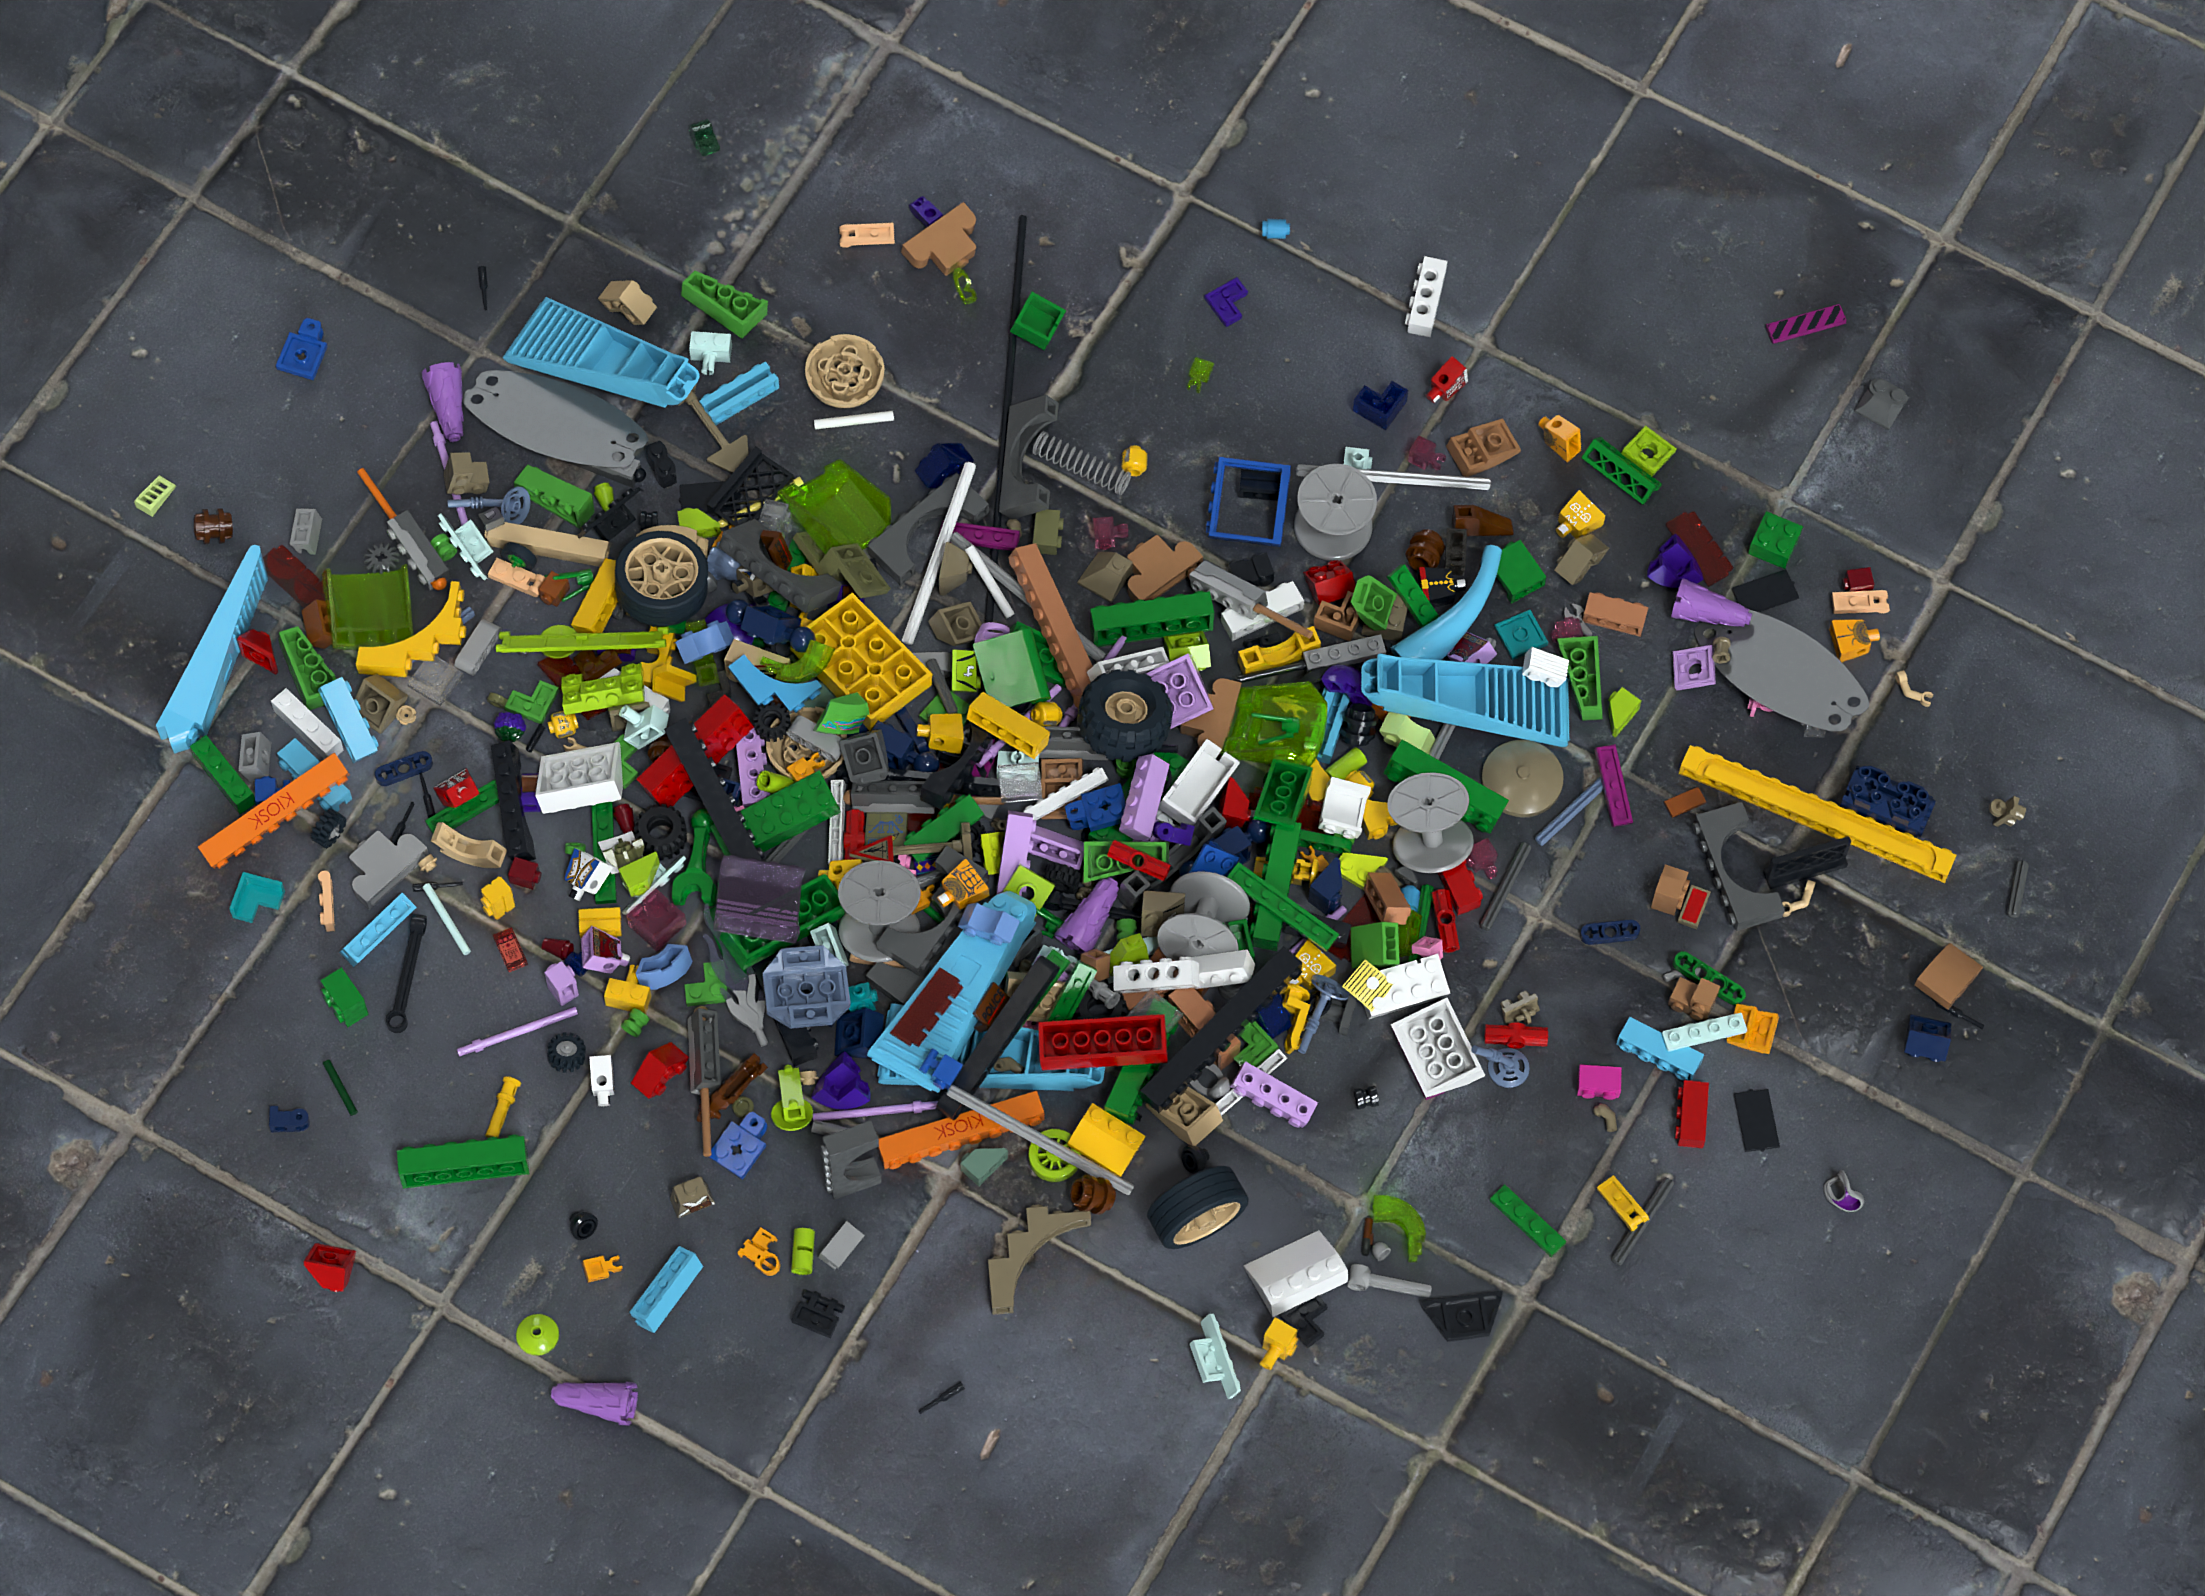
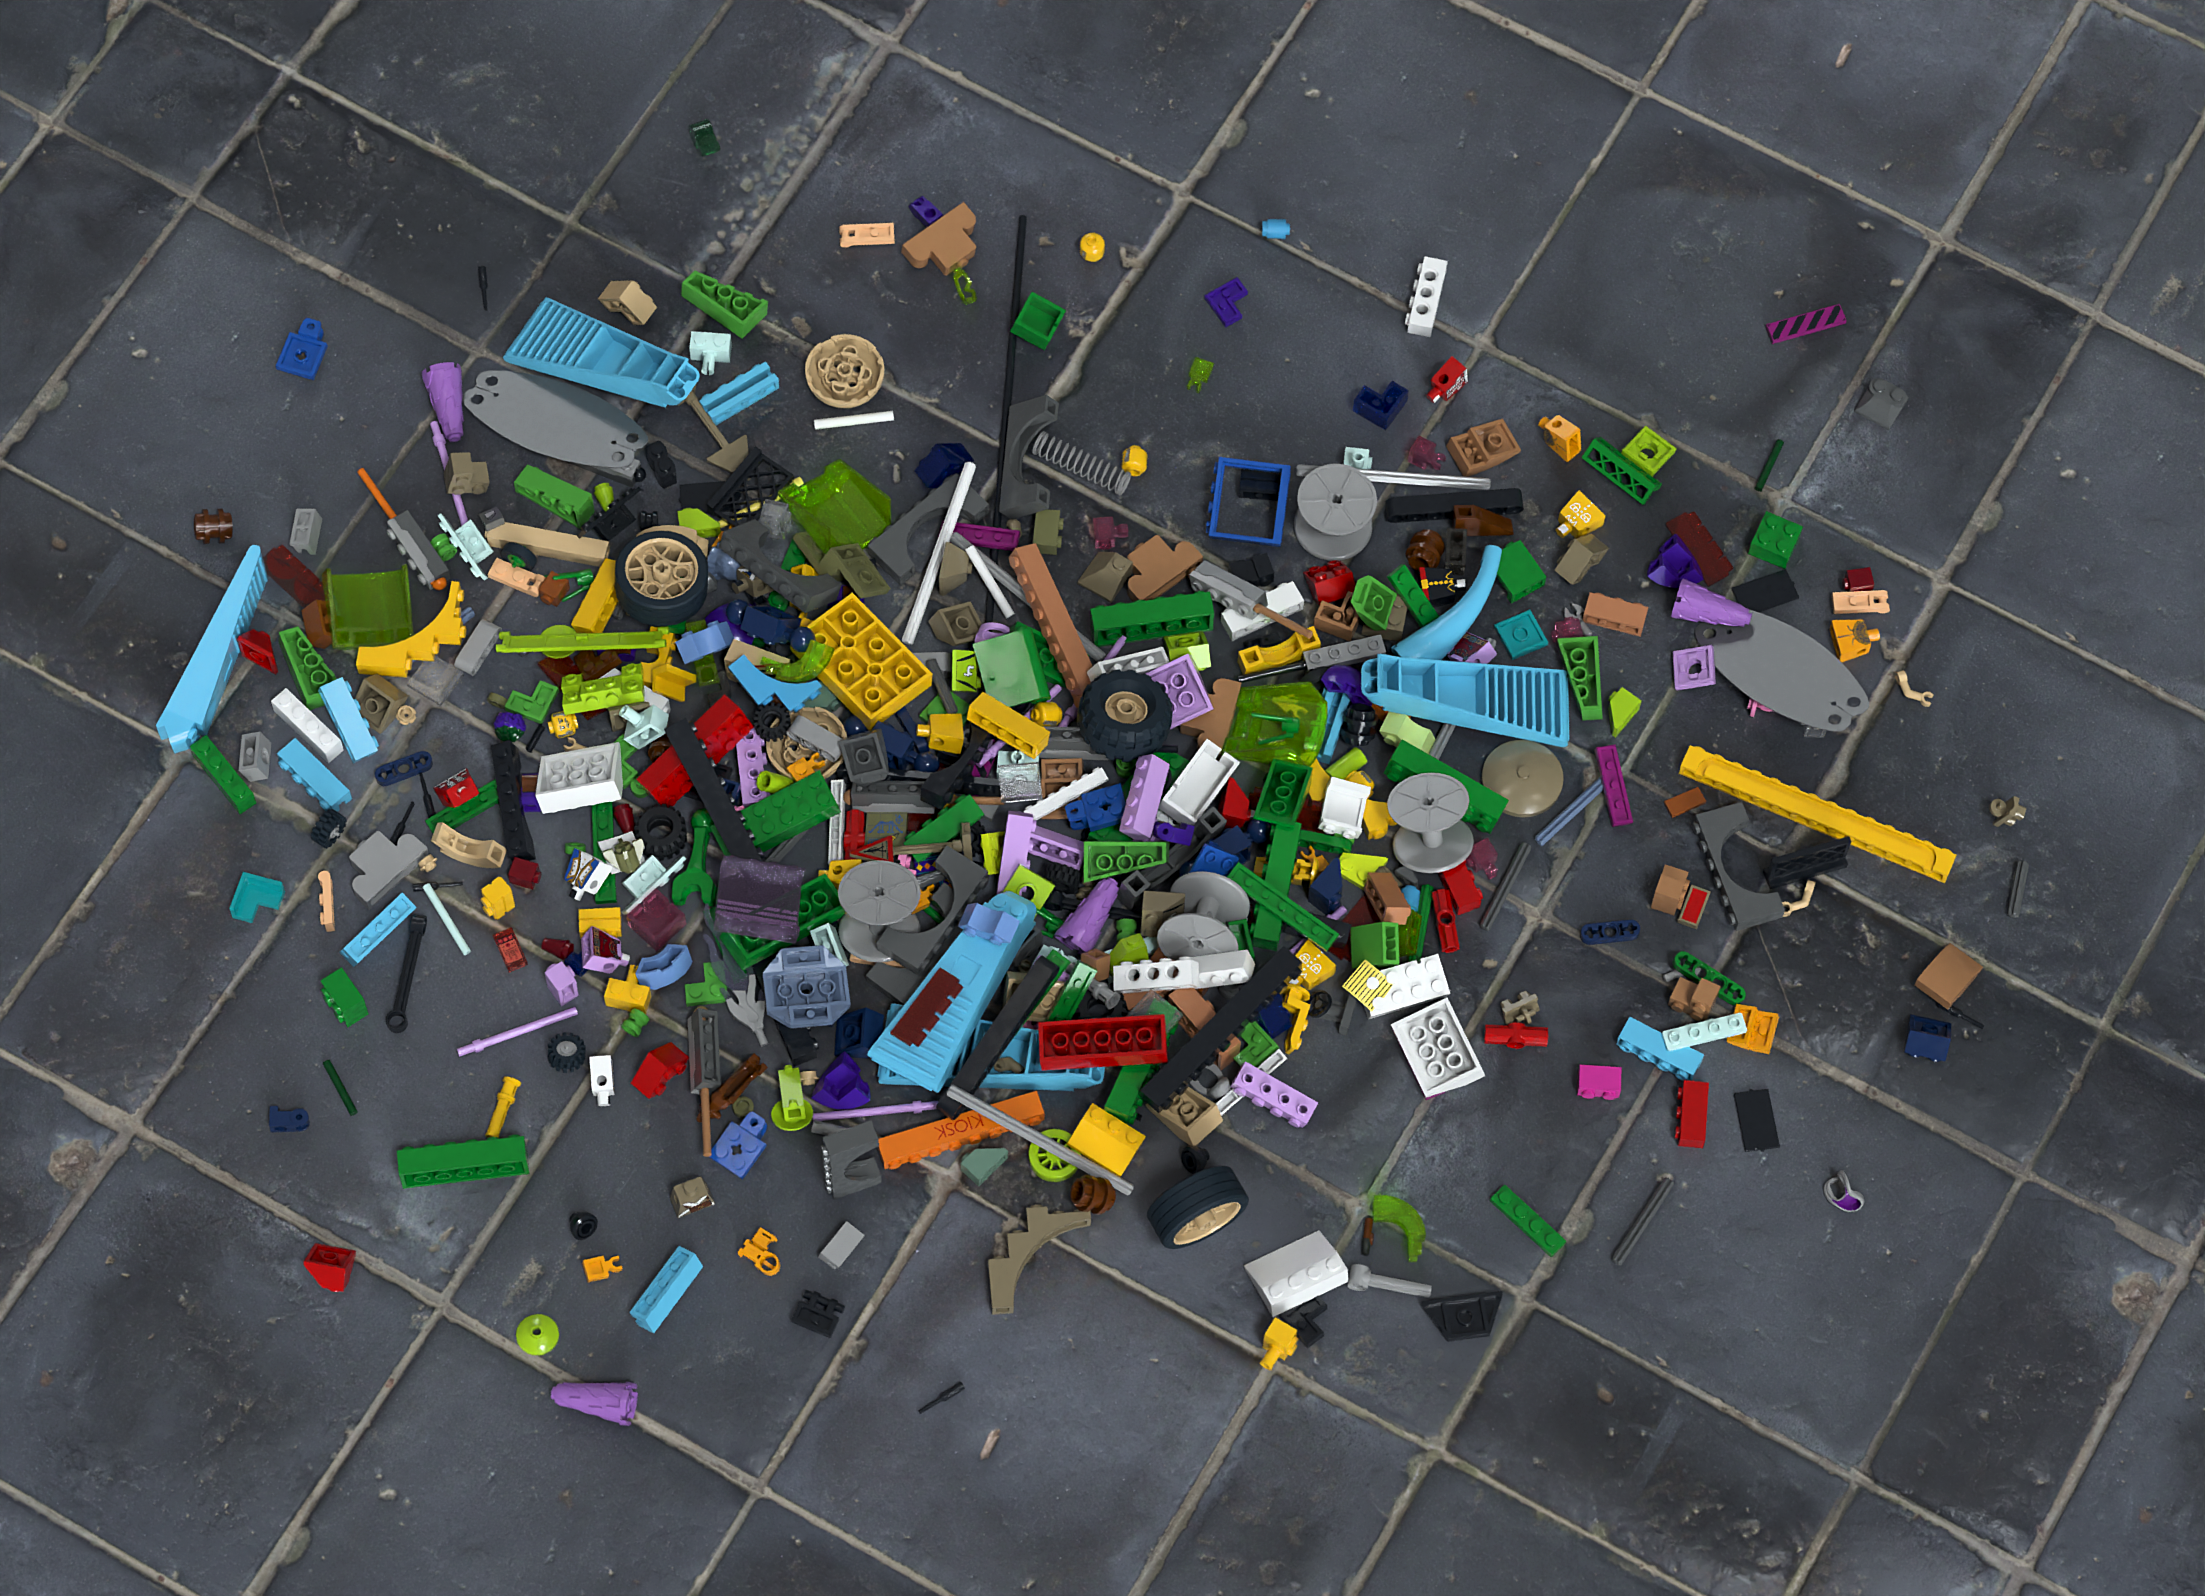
(152, 508): yellowish green slope -> none
(266, 787): blue brick -> none
(273, 811): orange brick -> none
(386, 563): dark grey gear -> none
(509, 504): sand blue dish -> none
(637, 790): none -> bright green tile
(640, 874): lime slope -> none
(777, 548): reddish brown panel -> none
(803, 1251): lime pin -> none
(843, 715): bright green slope -> none
(862, 997): teal brick -> none
(944, 1071): blue brick -> none
(963, 887): light orange torso -> none
(990, 1007): reddish brown panel -> none
(998, 824): dark tan arm -> none
(1092, 247): none -> yellow head
(1126, 855): red piece -> none
(1213, 1357): light aqua bracket -> none
(1326, 993): sand blue dish -> none
(1366, 1097): black wheel -> none
(1380, 1251): light grey hinge -> none
(1428, 946): bright pink bracket -> none
(1441, 505): none -> black beam
(1507, 1065): sand blue dish -> none
(1545, 667): white brick -> none
(1608, 1114): dark tan arm -> none
(1622, 1202): yellow plate -> none
(1721, 647): dark tan bush -> none
(1769, 465): none -> dark green bar
(1888, 802): dark blue brick -> none

